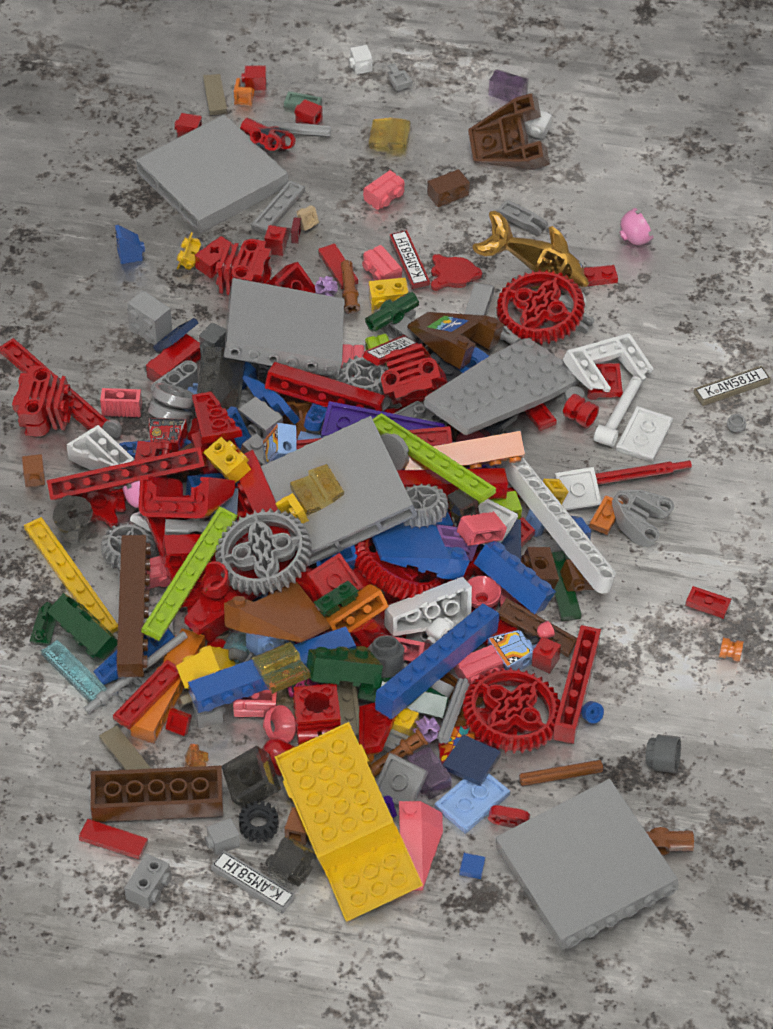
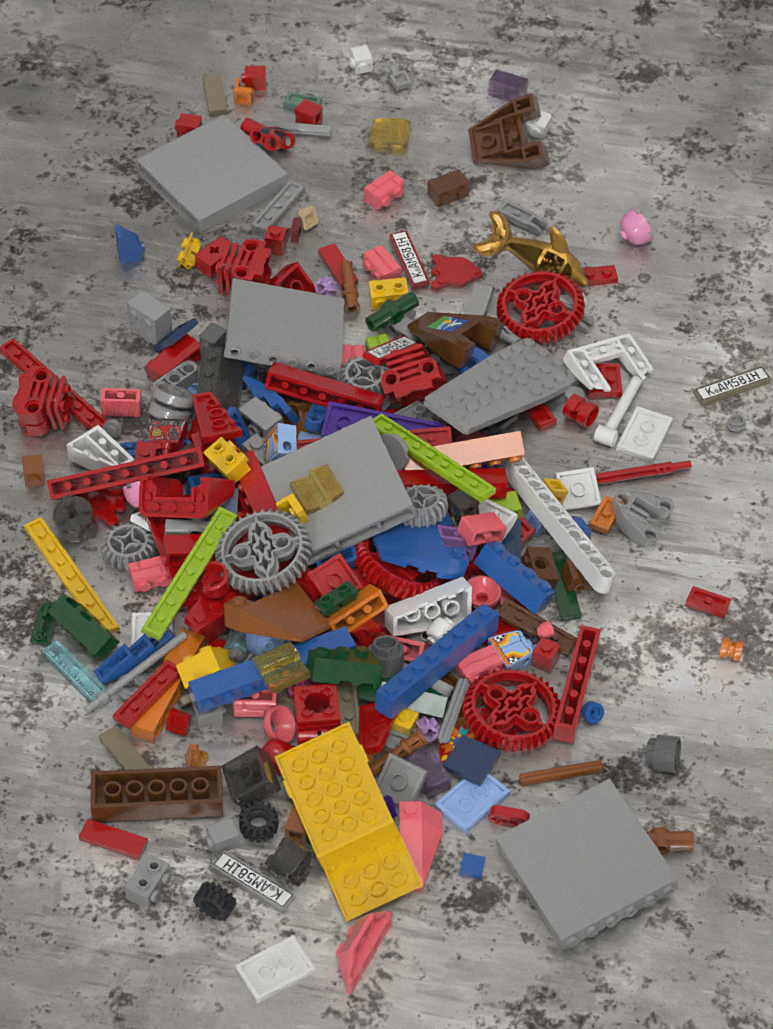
(133, 606): reddish brown brick -> none
(214, 901): none -> black tyre
(275, 969): none -> white tile
(361, 946): none -> coral wedge

